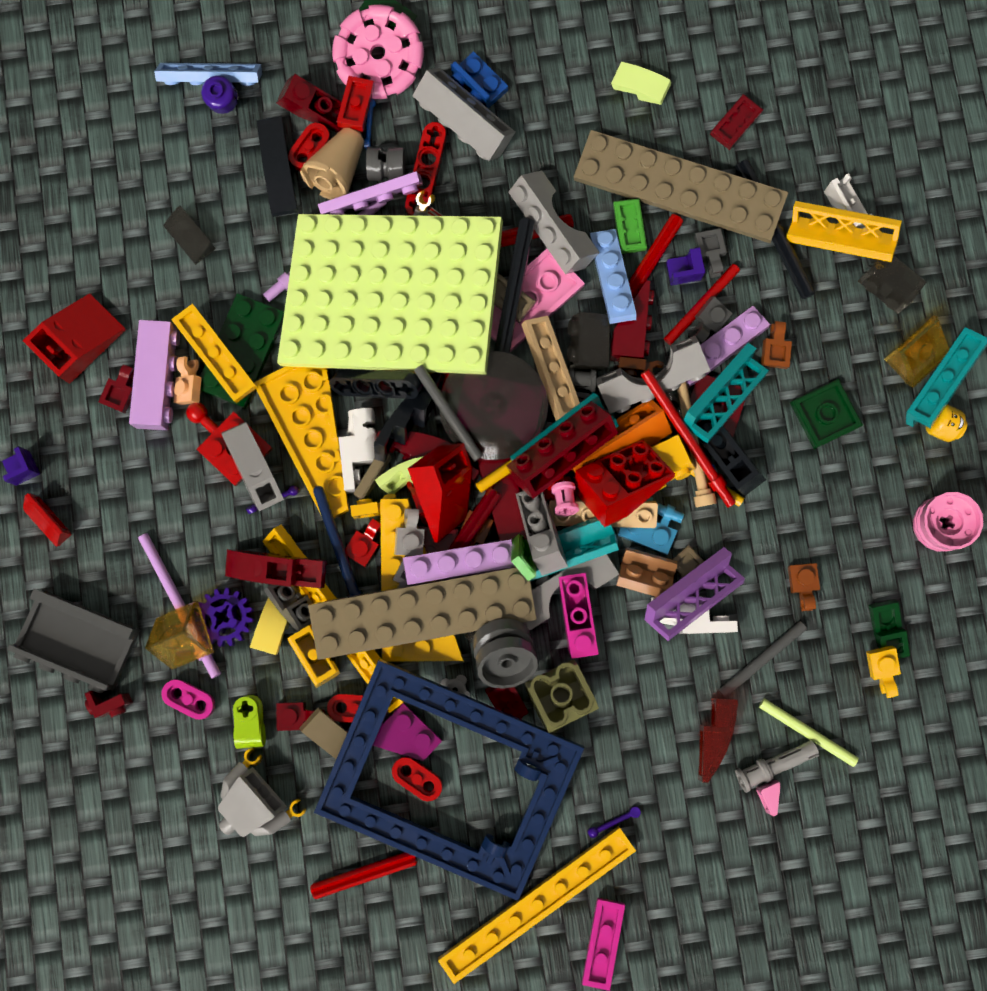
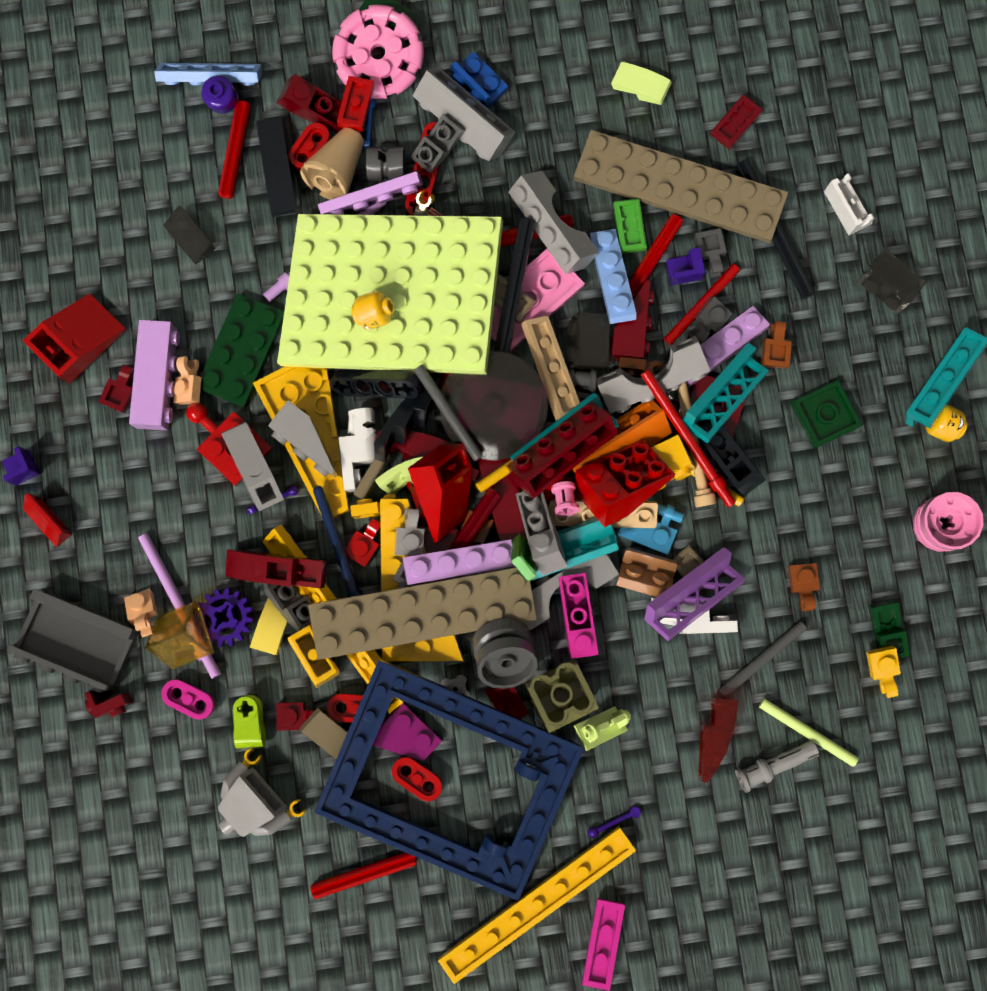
(140, 609): none -> light nougat plate
(214, 353): yellow plate -> none
(234, 149): none -> red axle
(299, 430): none -> light grey slope
(372, 310): none -> yellow head
(438, 143): none -> dark grey slope
(602, 727): none -> yellowish green hinge
(769, 796): bright pink slope -> none
(844, 235): yellow fence -> none
(919, 352): clear yellow slope -> none

